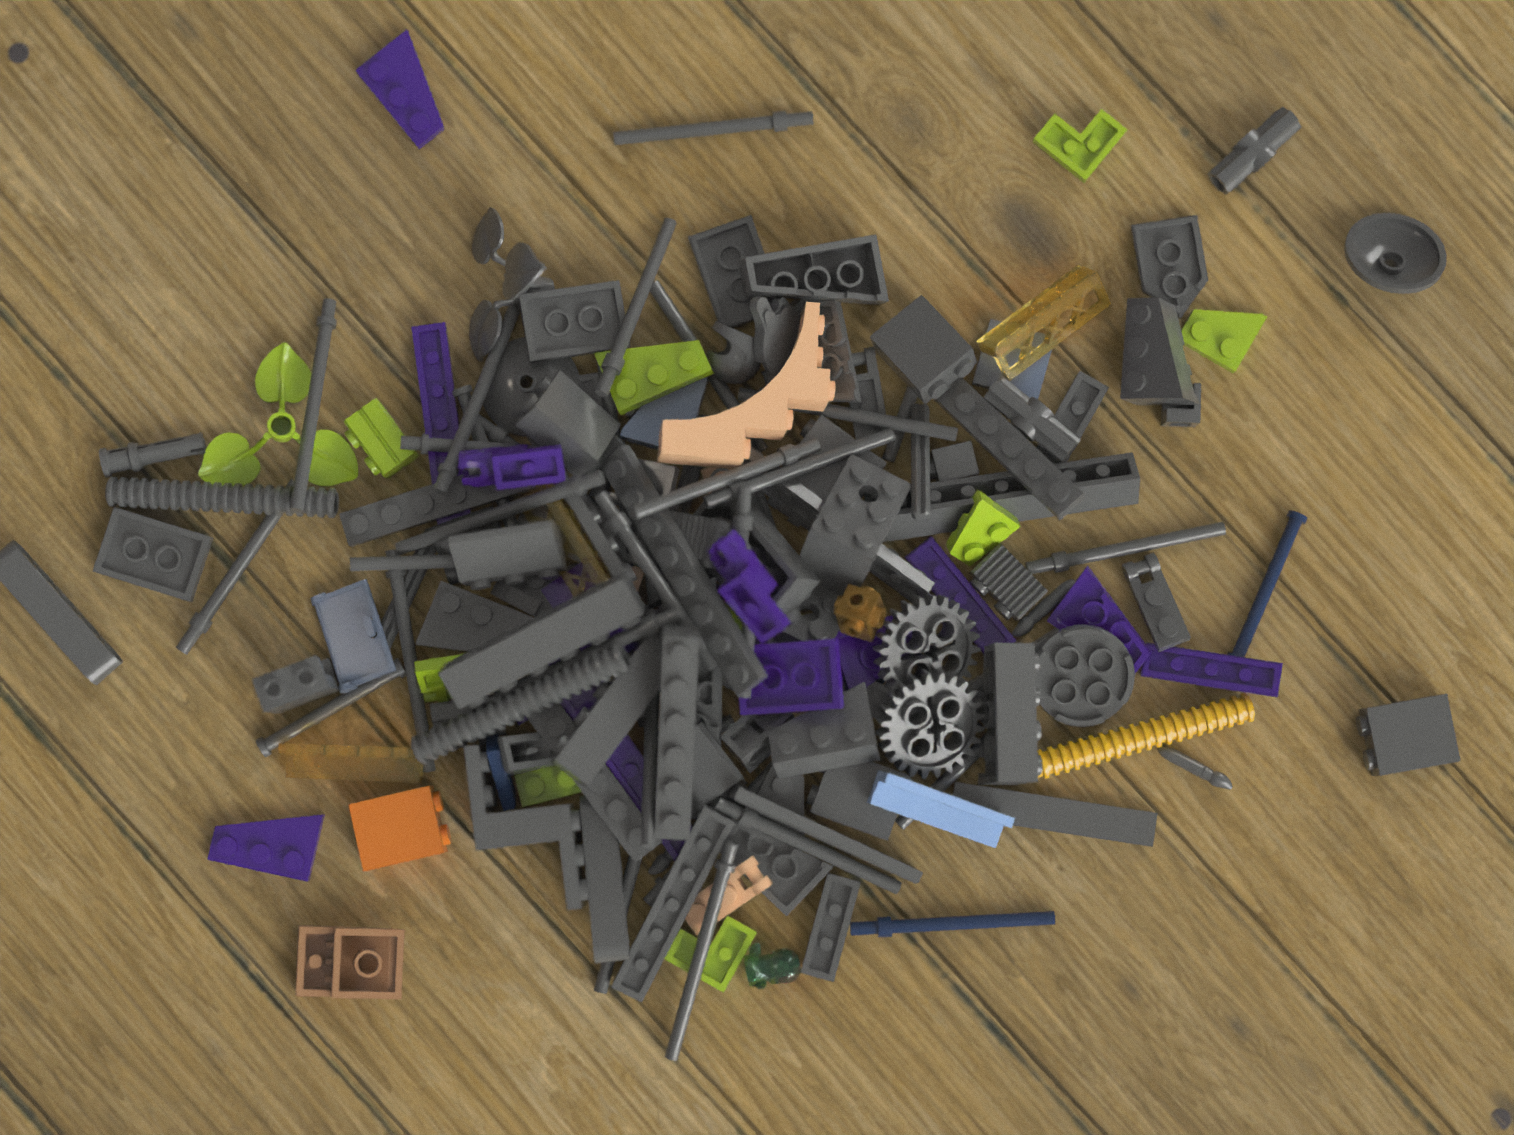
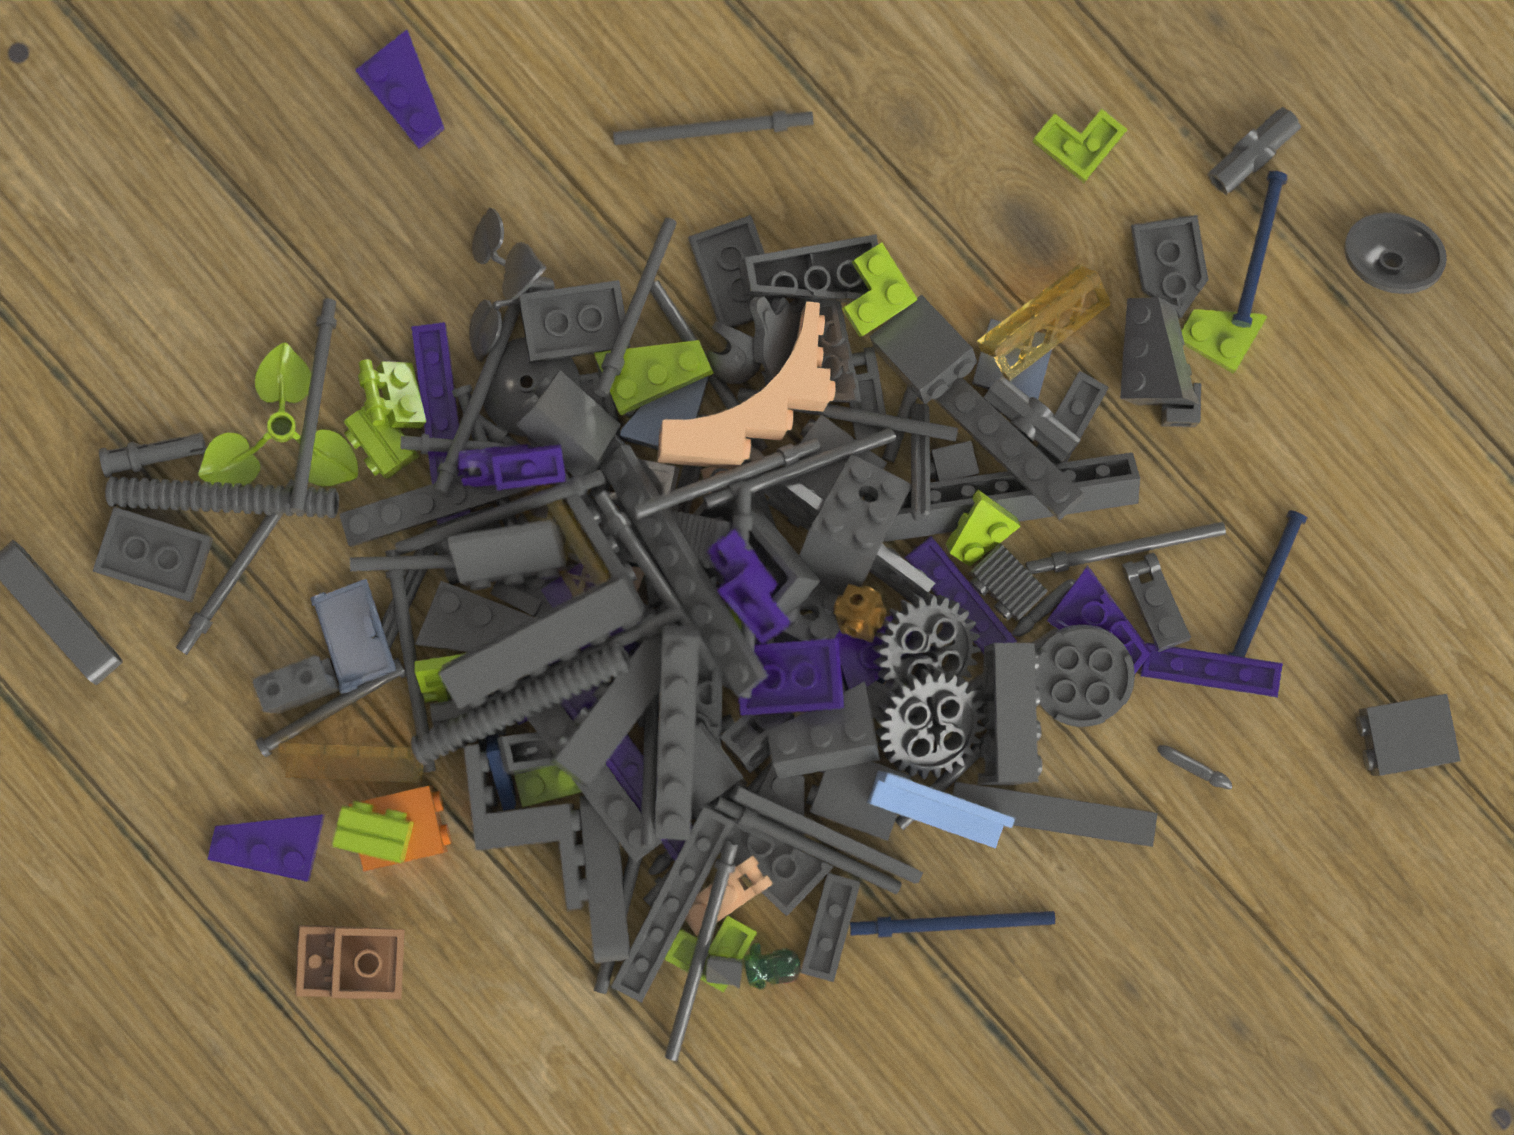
(373, 832): none -> lime brick
(400, 394): none -> lime plate
(724, 970): none -> dark grey slope
(887, 291): none -> lime plate
(1146, 735): yellow piece -> none
(1276, 180): none -> dark blue bar

